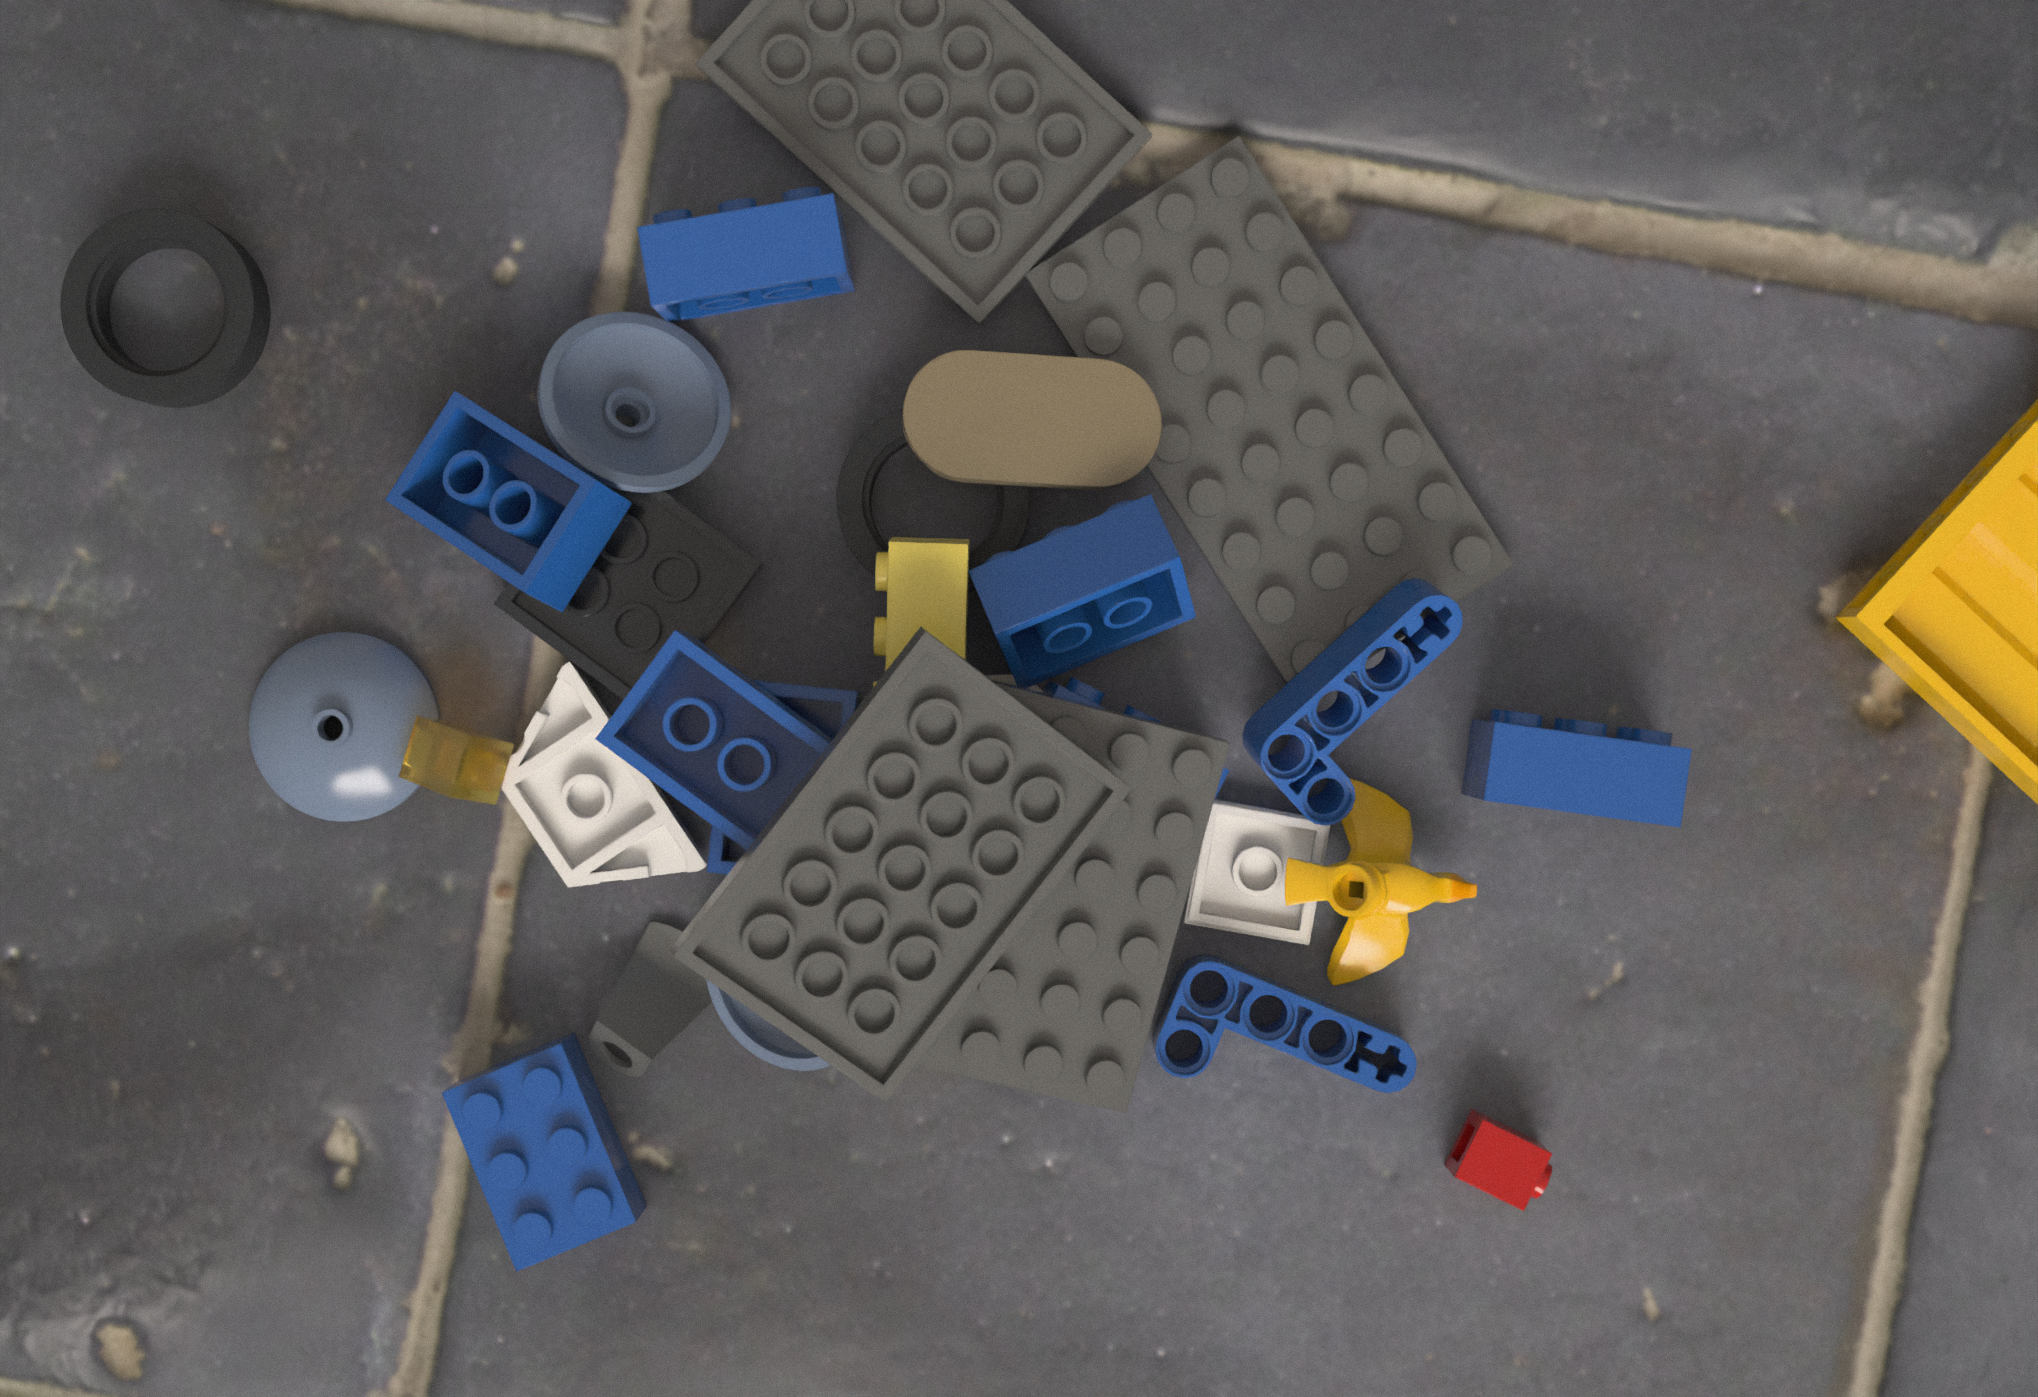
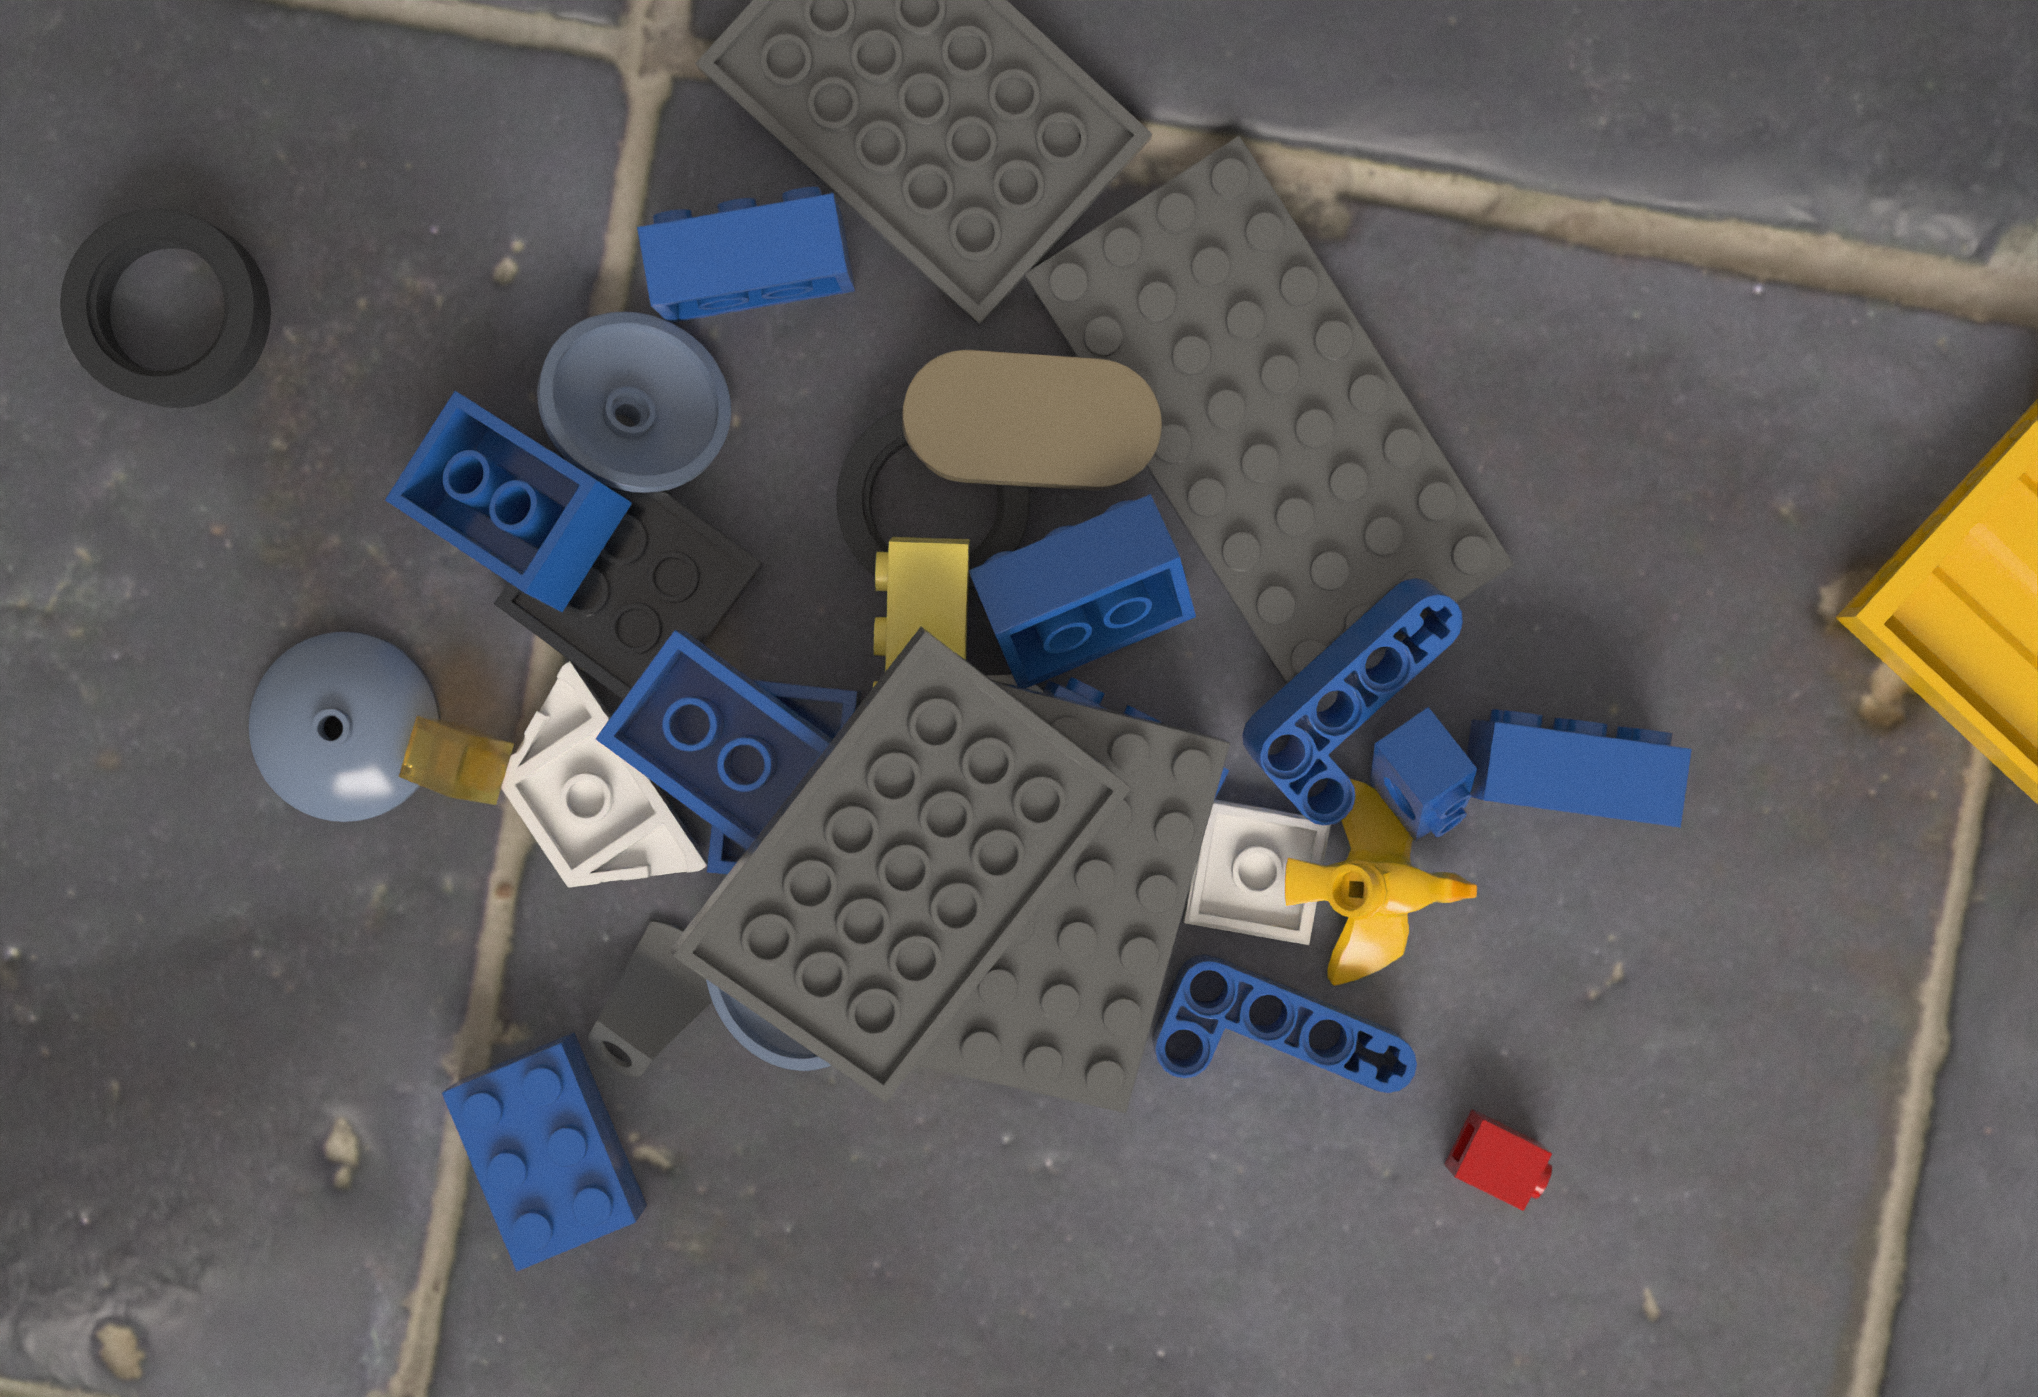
(1423, 776): none -> blue brick

